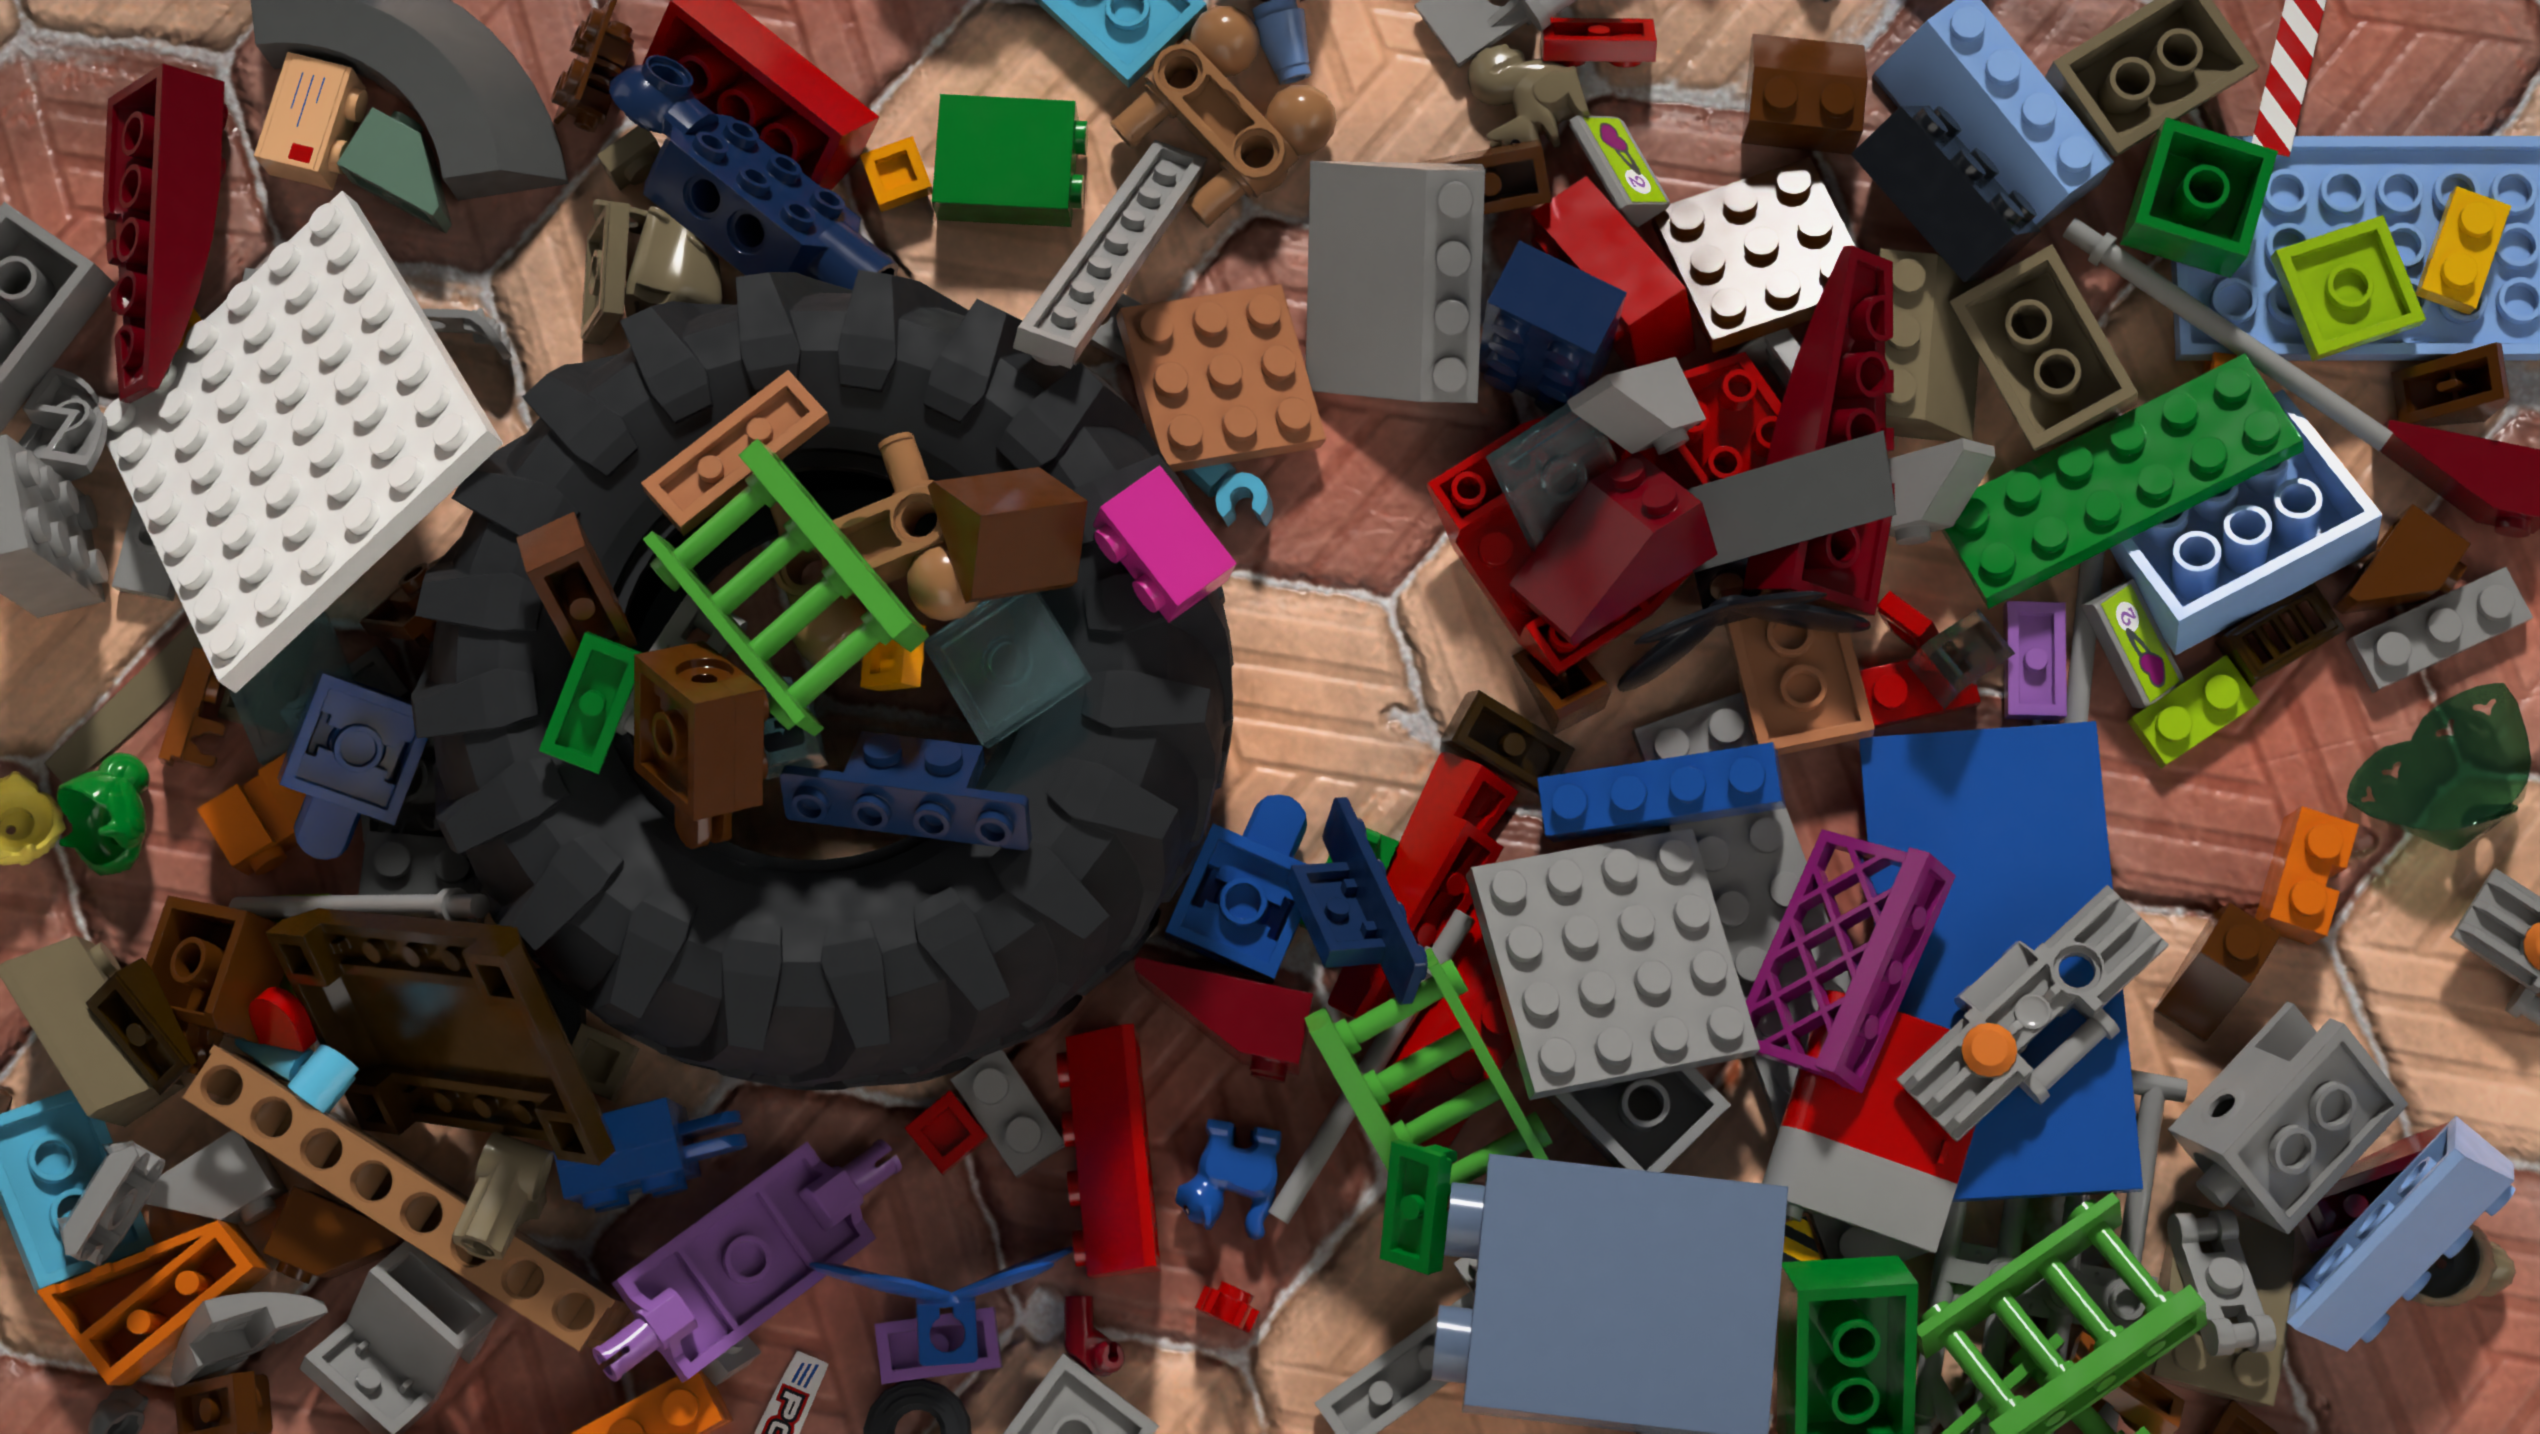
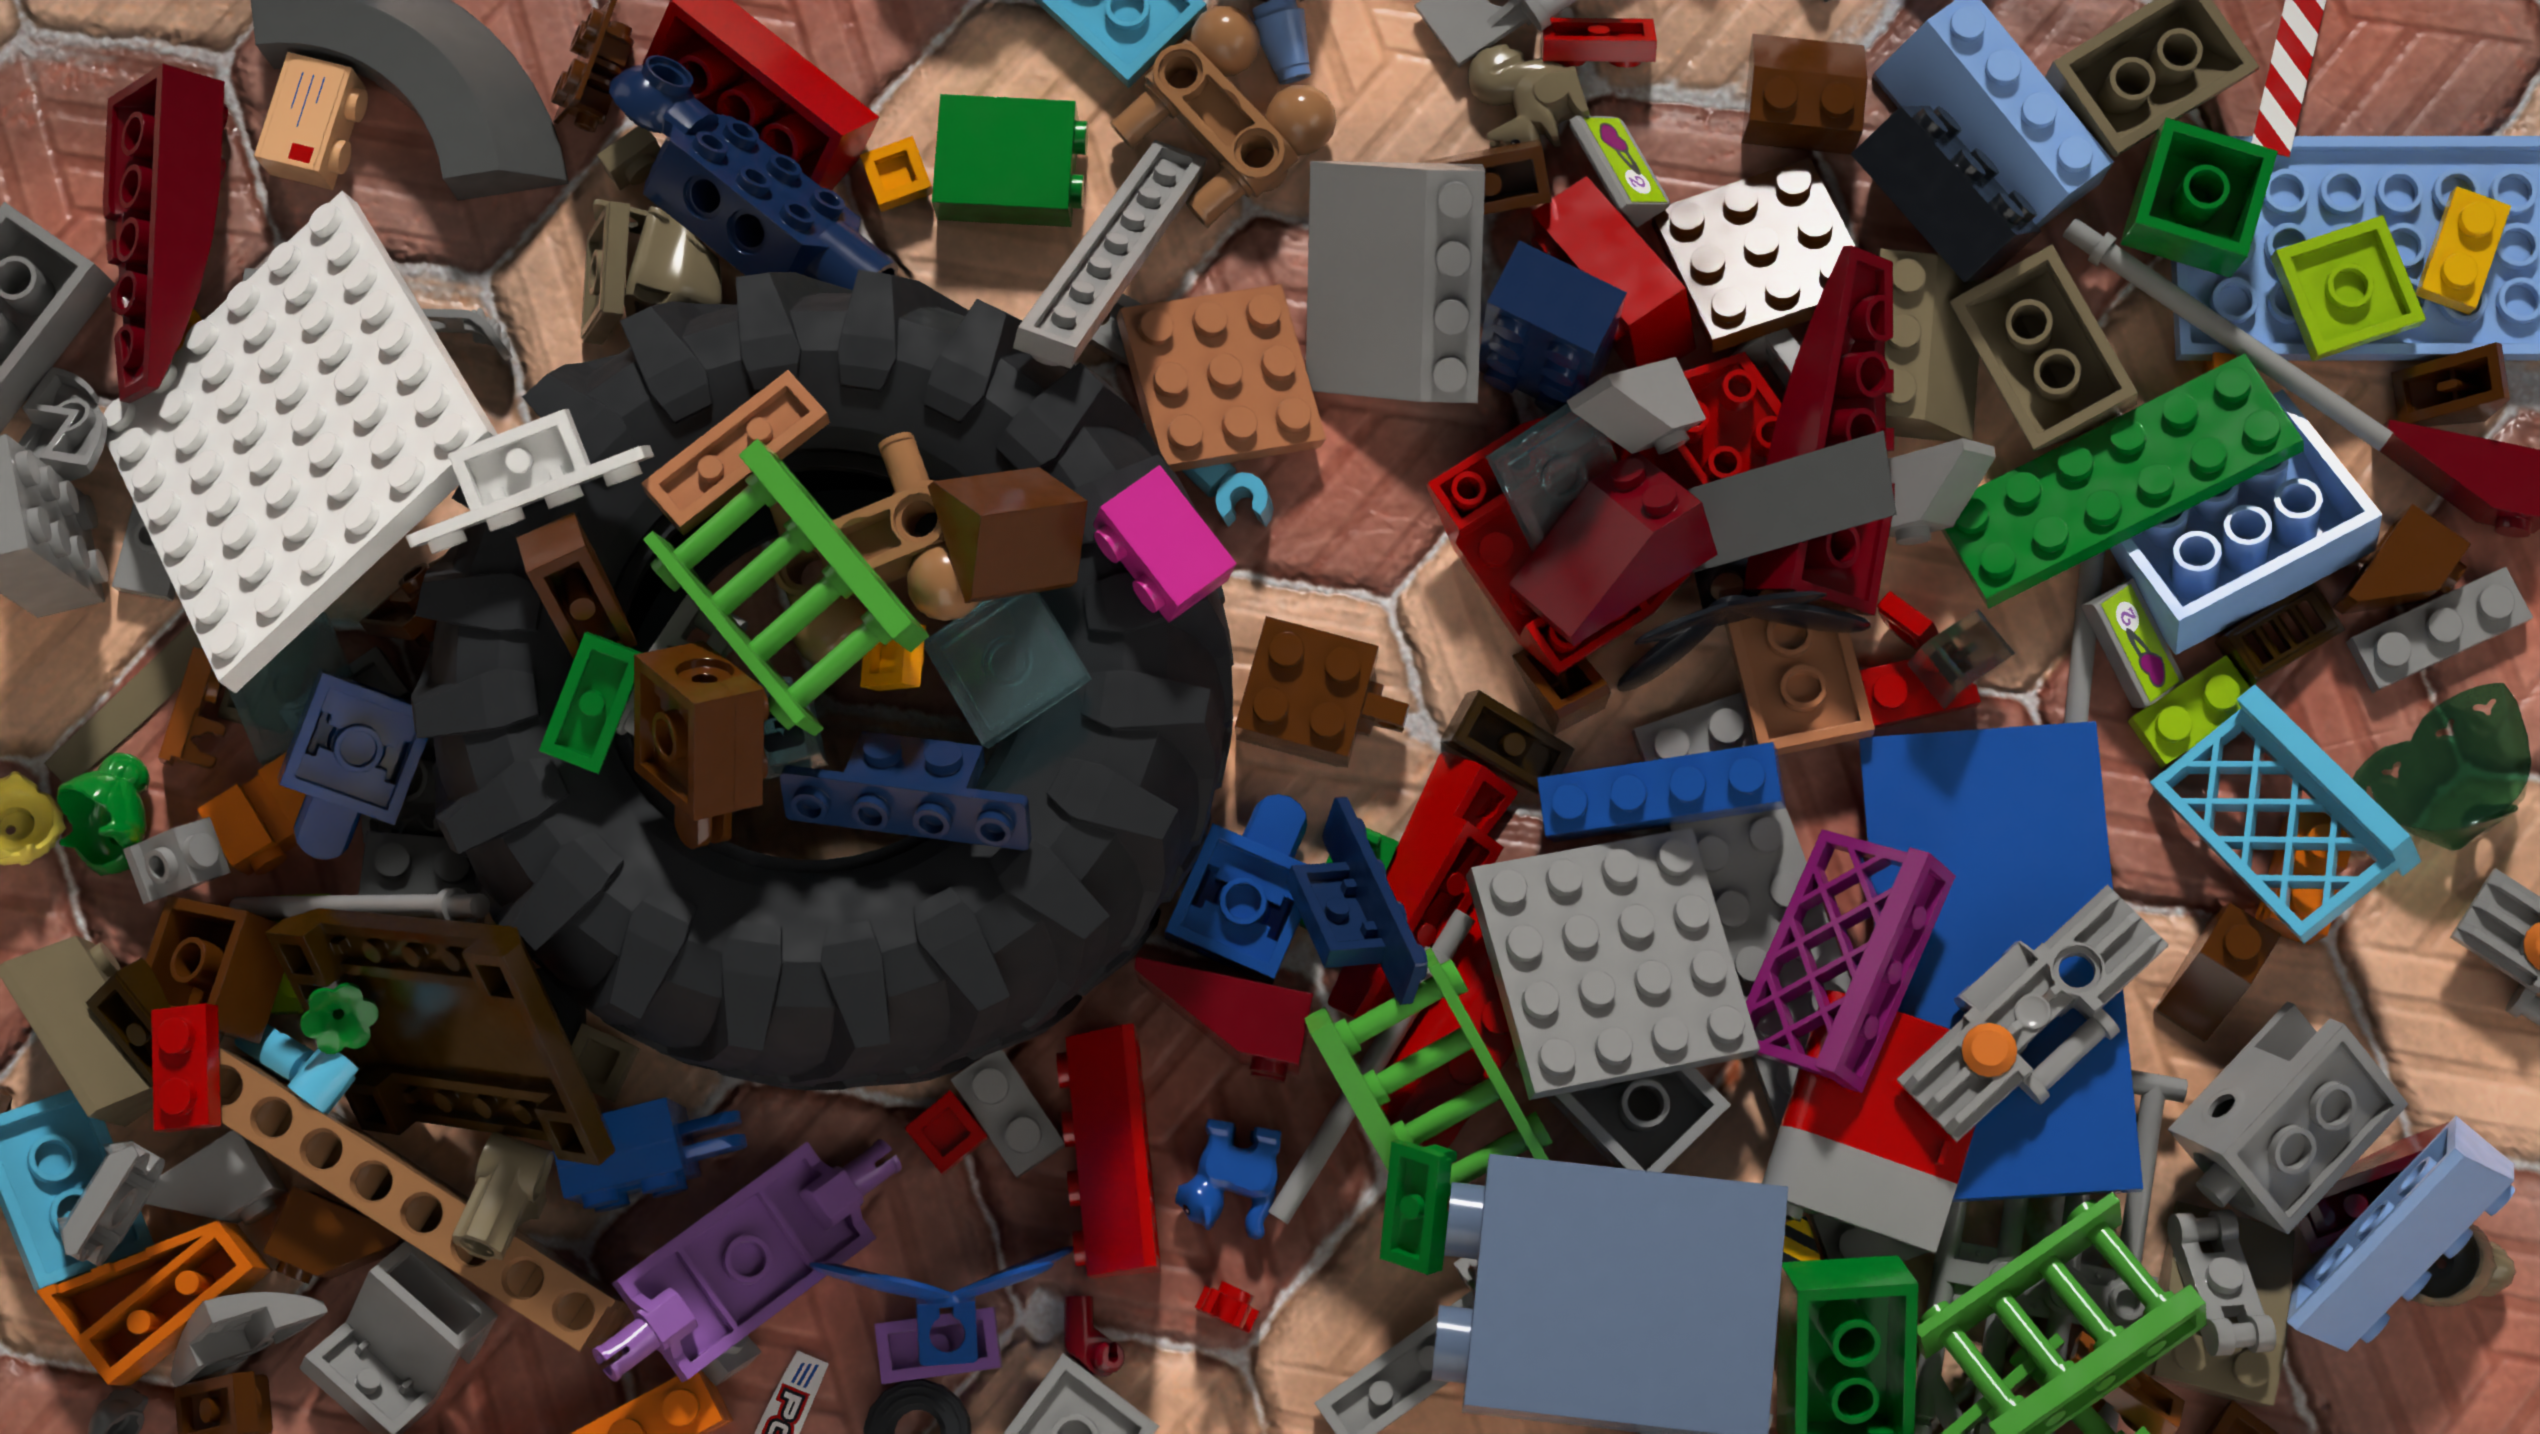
(176, 860): none -> light grey brick
(186, 1067): none -> red plate
(281, 1020): red tile -> none
(340, 1027): none -> green plant
(397, 166): sand green slope -> none
(522, 468): none -> white bracket
(1313, 694): none -> reddish brown hinge
(2037, 671): medium lavender plate -> none
(2330, 792): none -> medium azure fence

